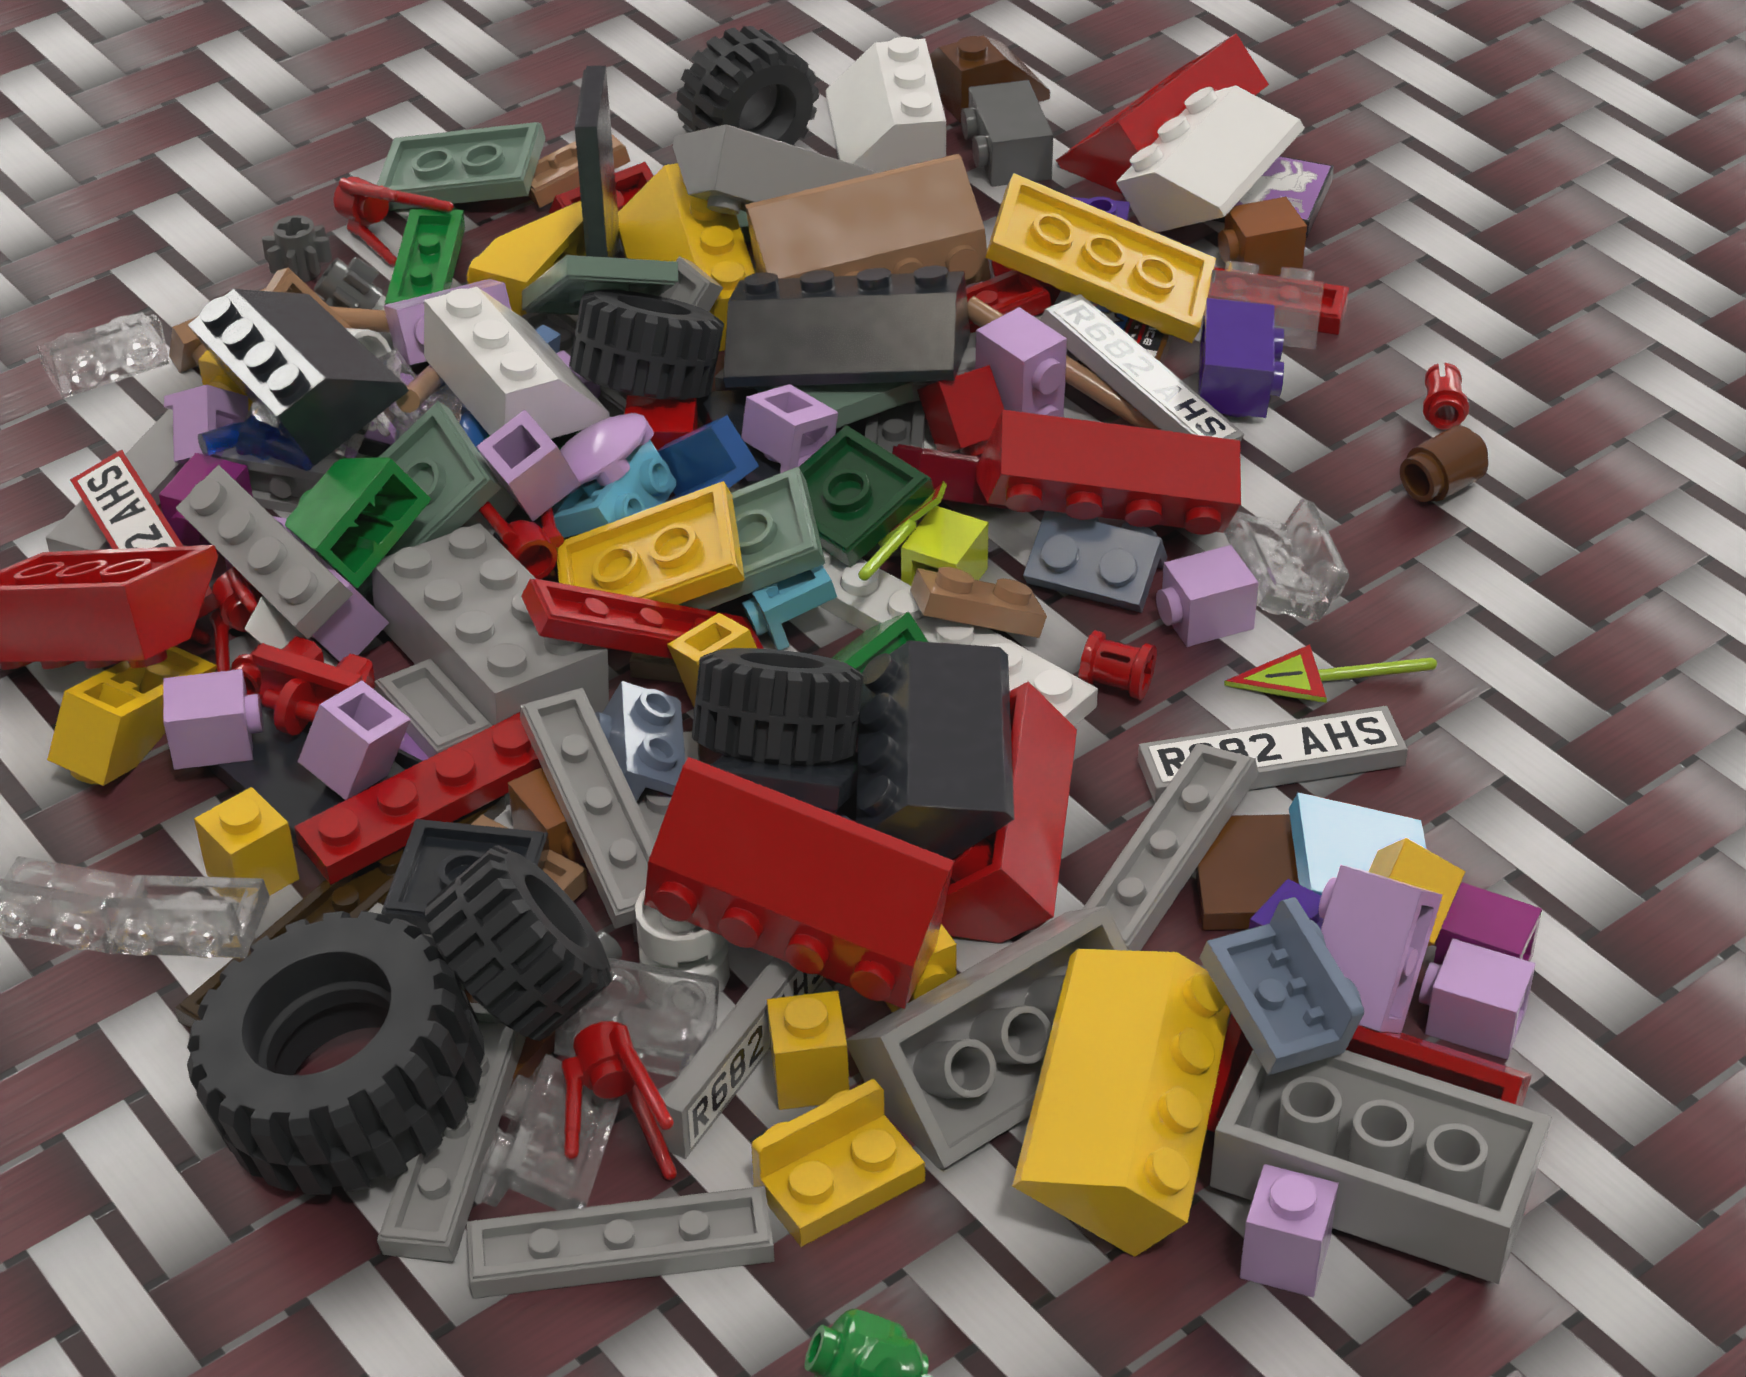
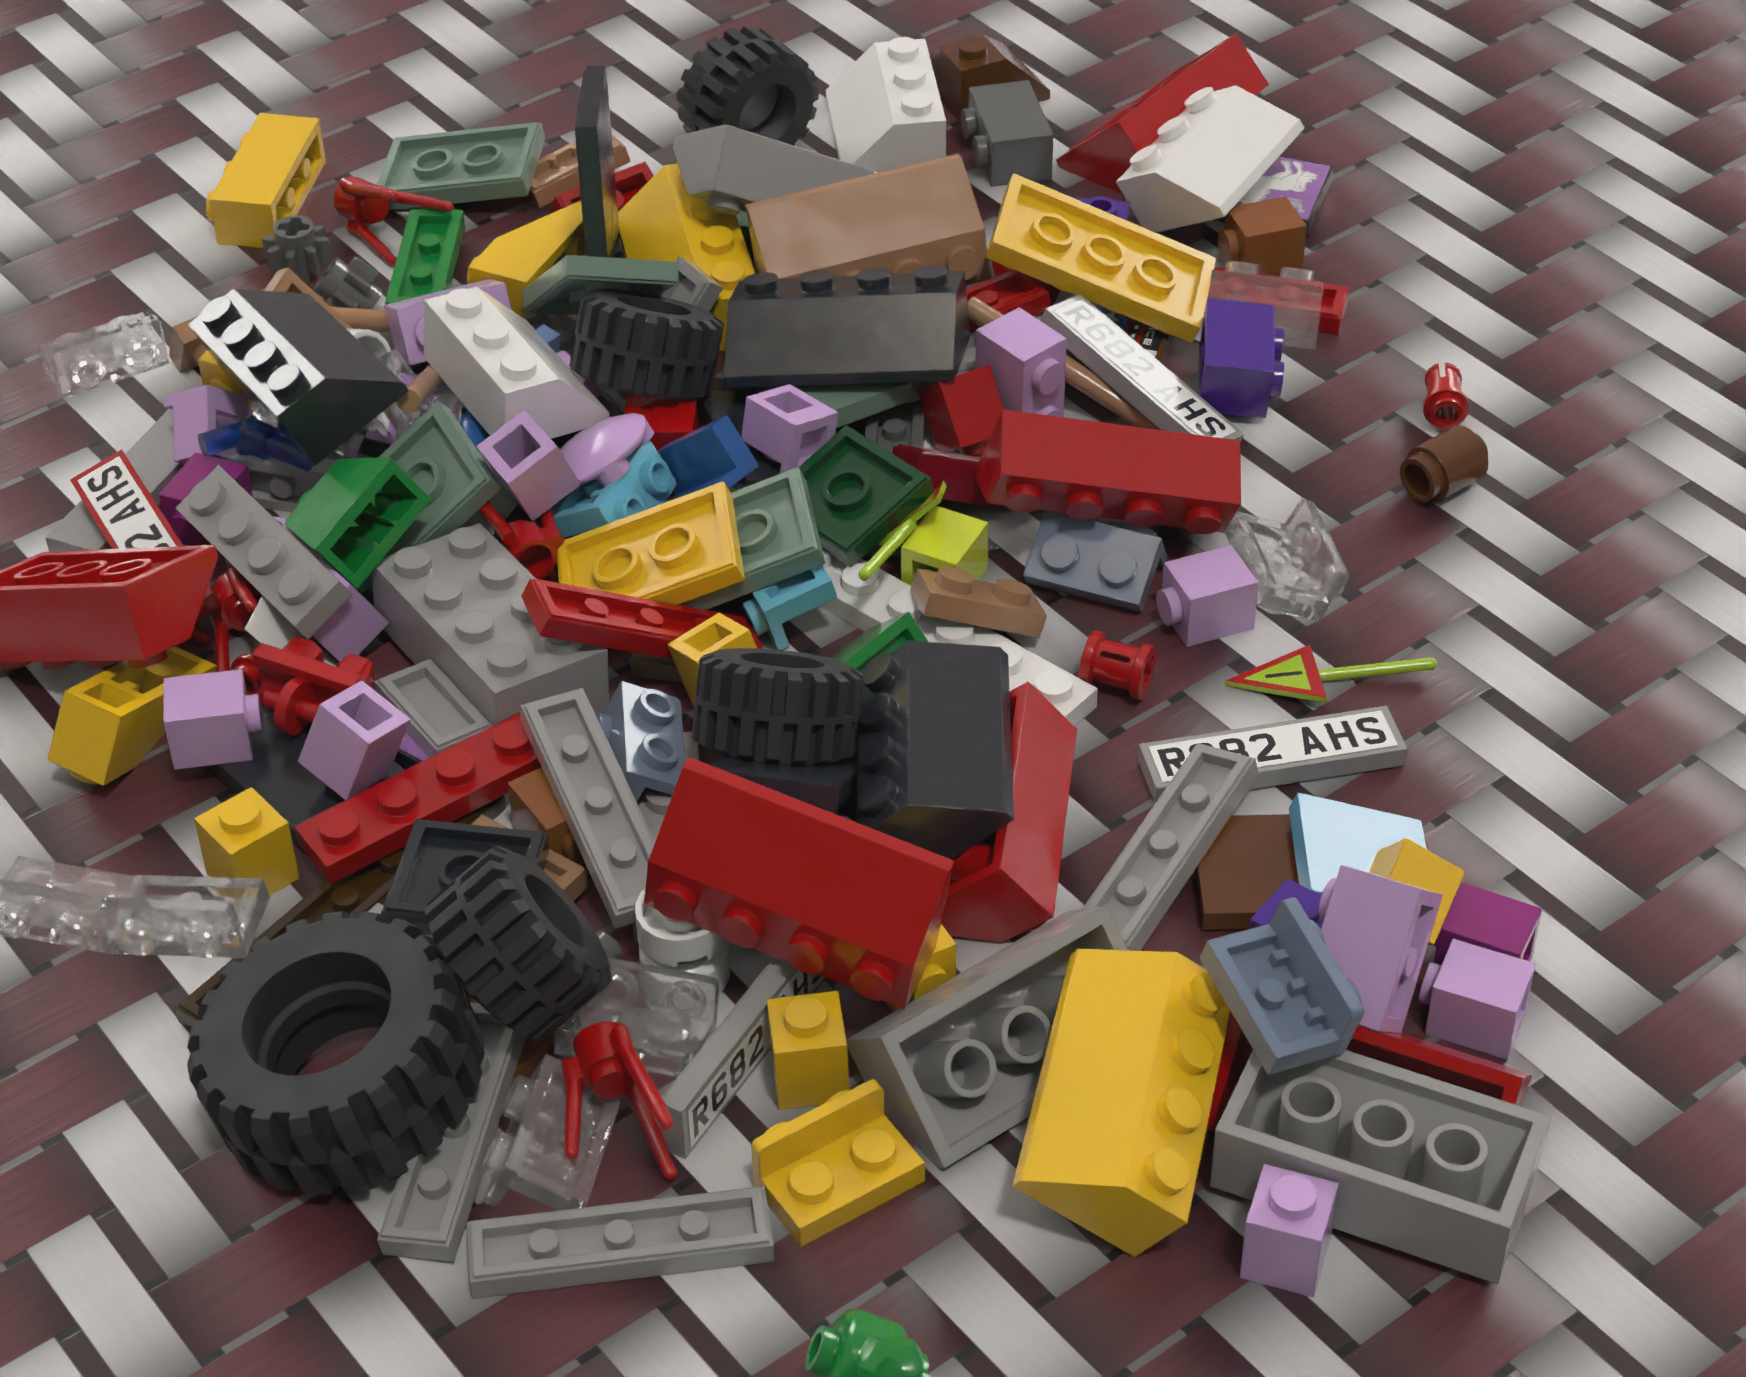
(266, 178): none -> yellow brick

